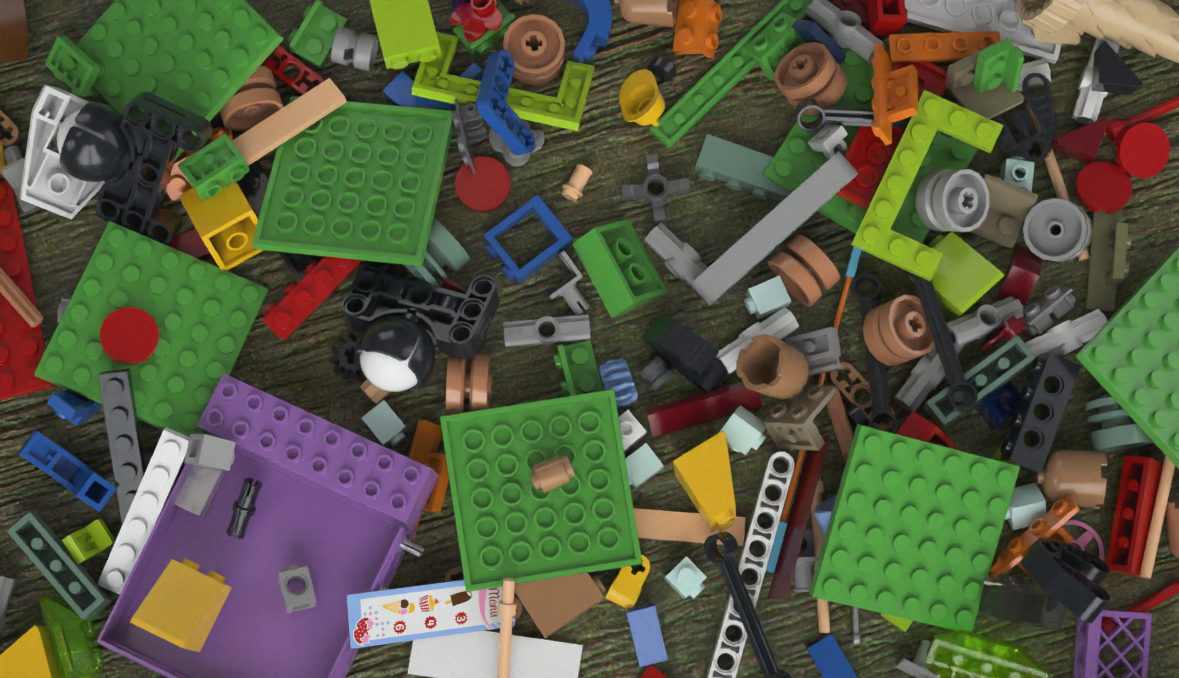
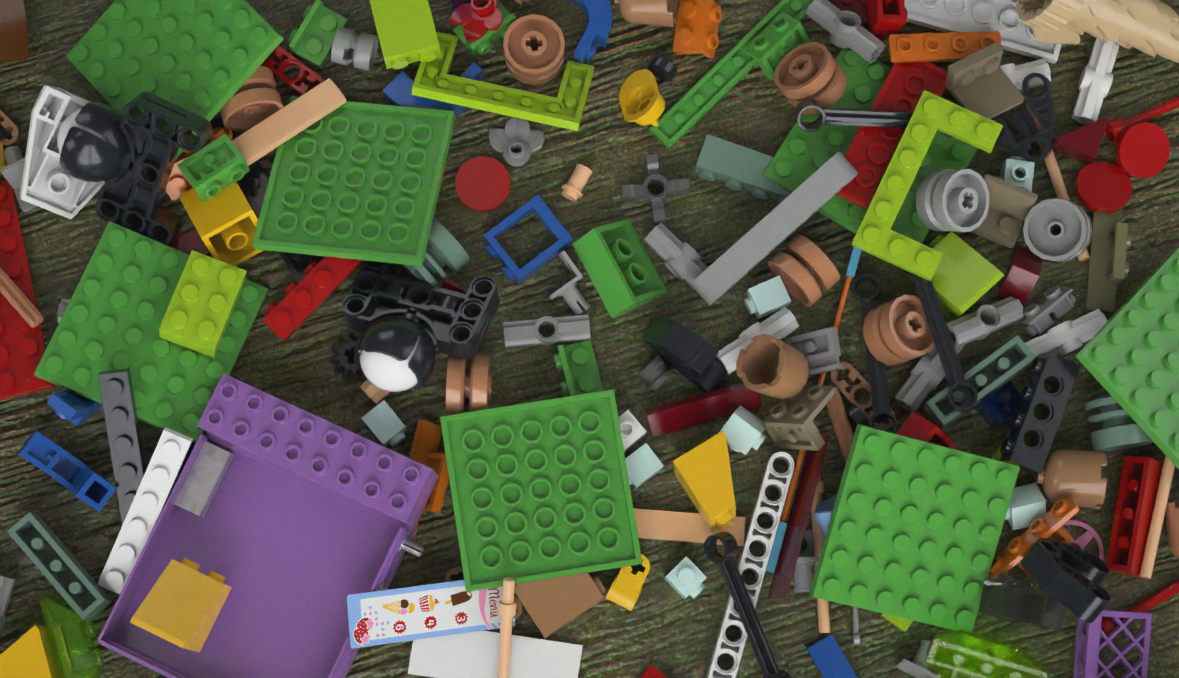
(73, 67): bright green bracket -> none
(88, 541): lime bracket -> none
(129, 336): red tile -> none
(202, 304): none -> lime brick
(210, 452): light grey brick -> none
(244, 508): black pin -> none
(296, 601): light grey brick -> none
(470, 129): dark grey hinge -> none
(493, 106): blue beam -> none
(552, 473): medium nougat brick -> none
(617, 376): medium blue gear -> none
(646, 634): tile -> none
(811, 32): dark blue tile -> none
(827, 139): white tile -> none
(893, 94): orange bracket -> none
(998, 64): bright green bracket -> none
(1011, 328): dark red plate -> none
(1111, 73): black slope -> none

